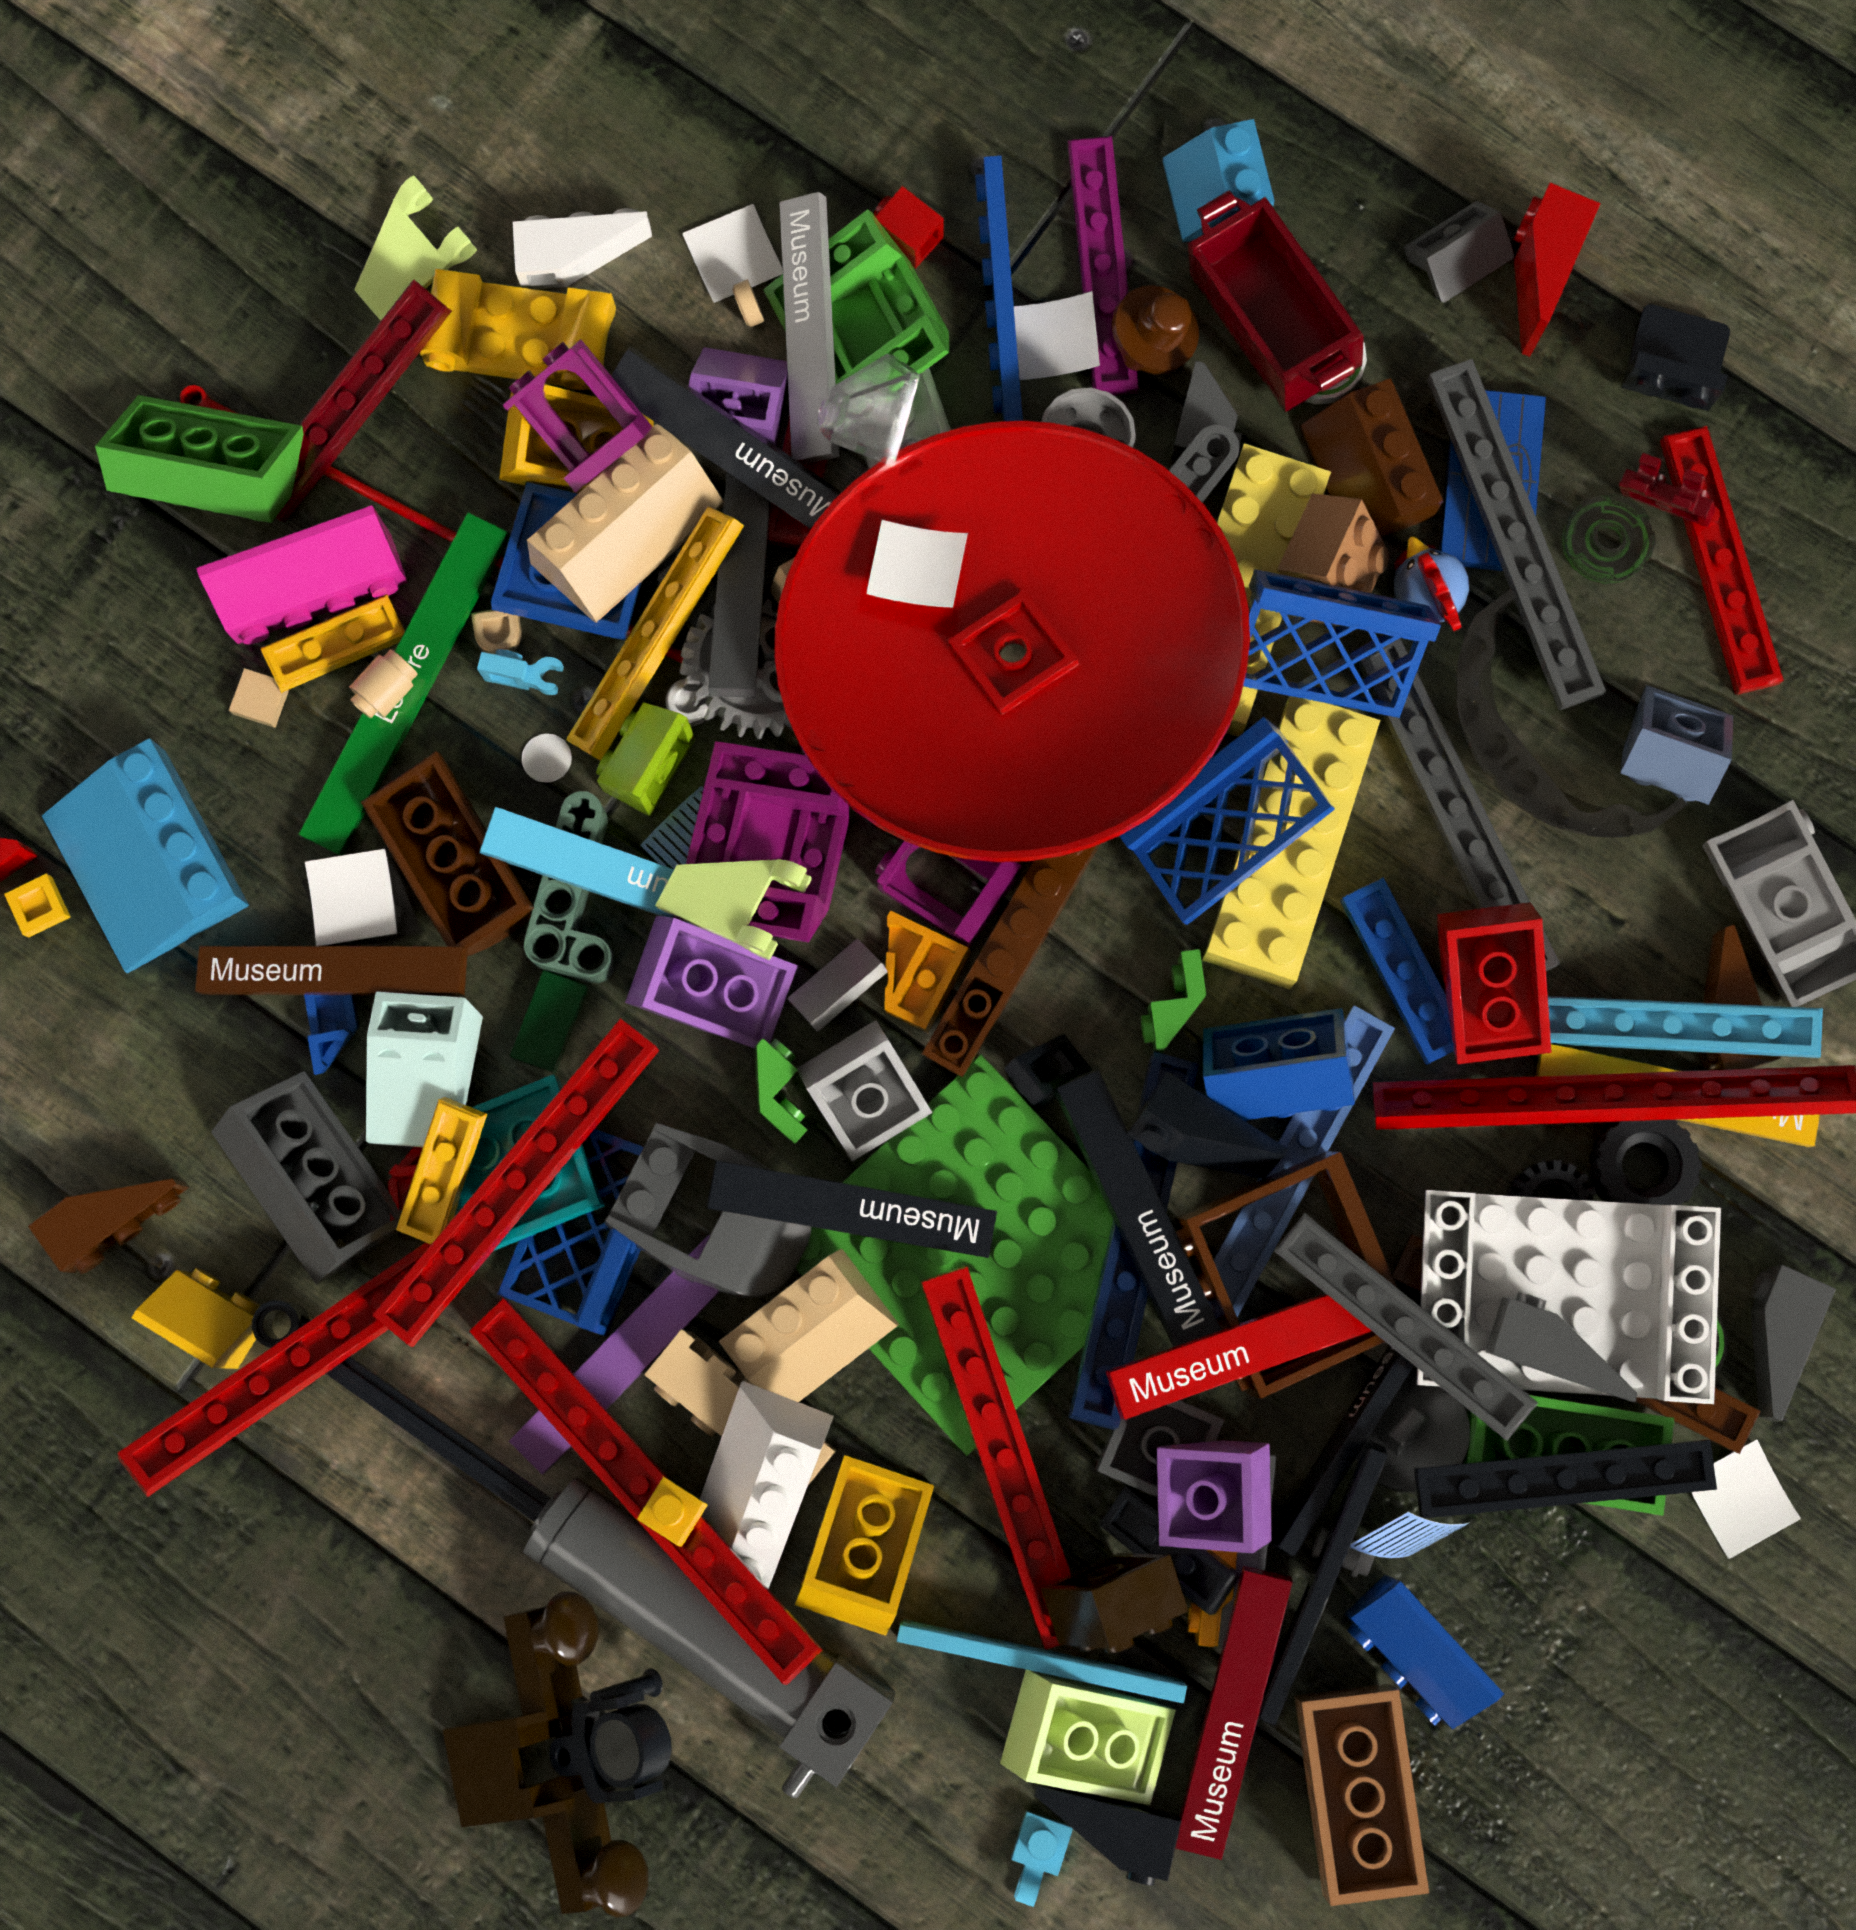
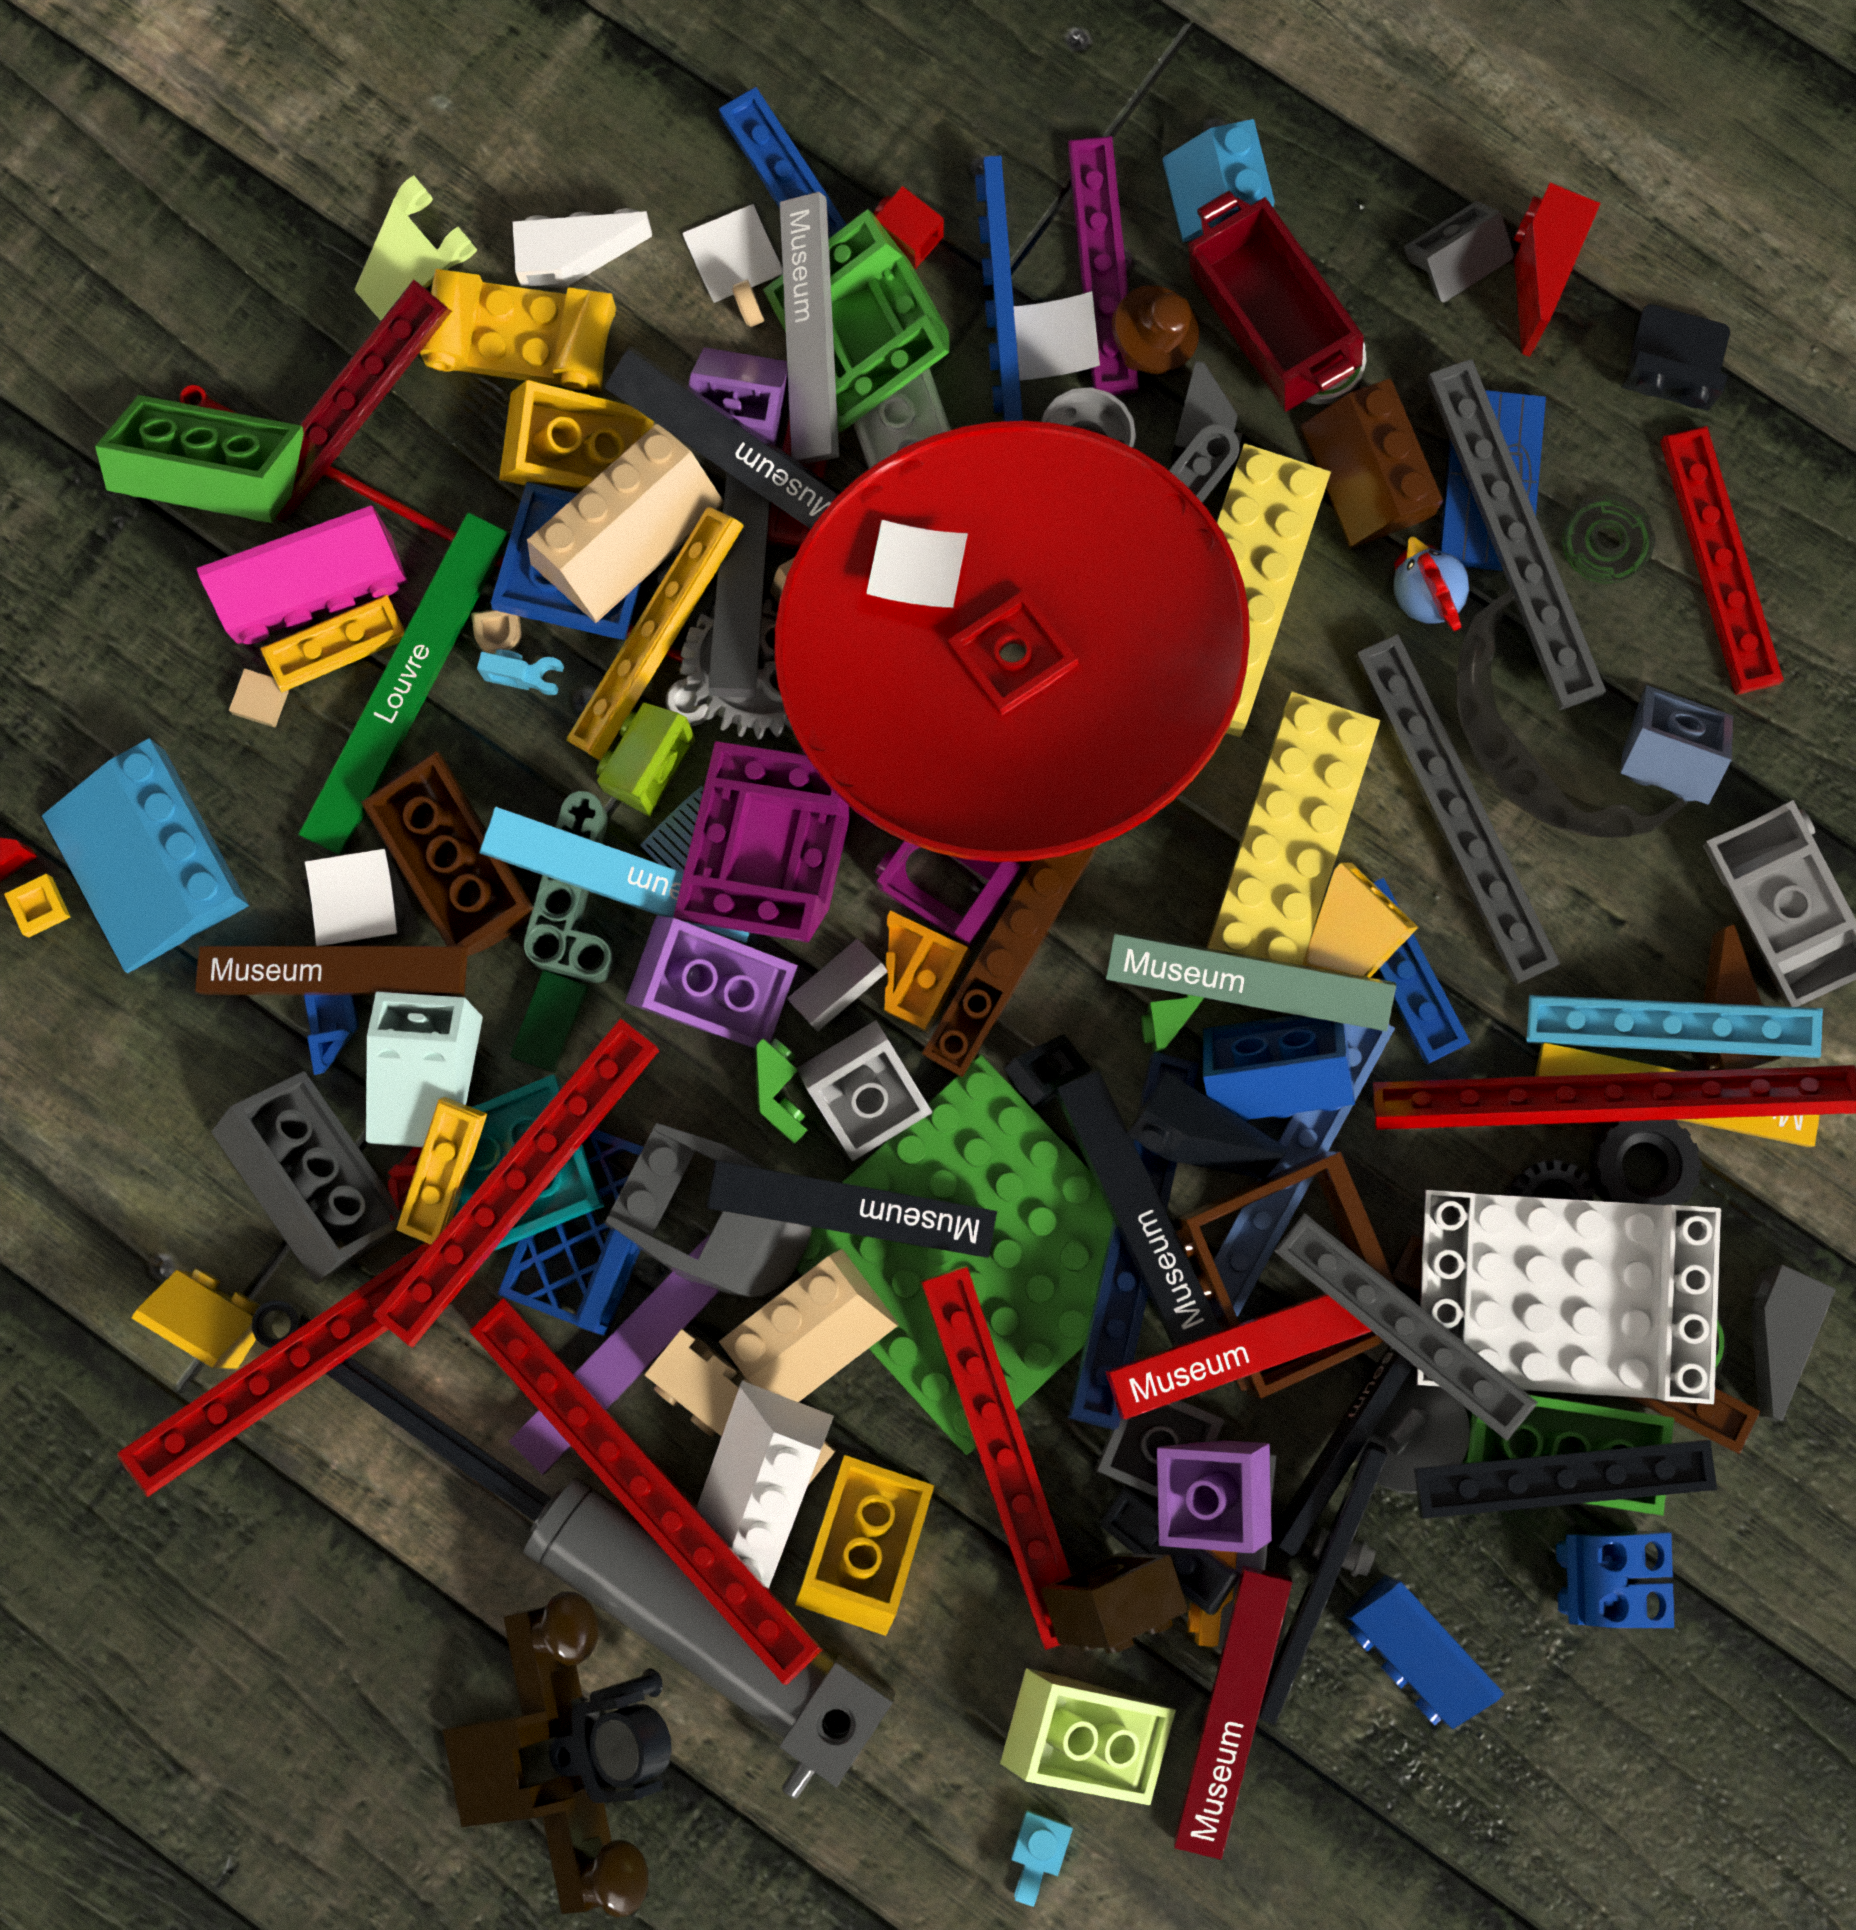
(90, 1223): reddish brown slope -> none
(382, 684): tan brick -> none
(531, 402): magenta panel -> none
(546, 758): white sticker -> none
(672, 1512): yellow plate -> none
(727, 895): yellowish green flag -> none
(773, 153): none -> blue plate
(871, 409): clear slope -> none
(1042, 1661): medium azure tile -> none
(1126, 1833): black slope -> none
(1211, 786): blue fence -> none
(1251, 981): none -> sand green tile
(1336, 545): medium nougat brick -> none
(1351, 611): blue fence -> none
(1356, 926): none -> yellow slope
(1361, 1794): medium nougat brick -> none
(1403, 1536): light blue sticker -> none
(1495, 982): red slope -> none
(1548, 1344): dark grey slope -> none
(1599, 1582): none -> blue hips
(1650, 488): dark red plate -> none
(1746, 1502): white sticker -> none

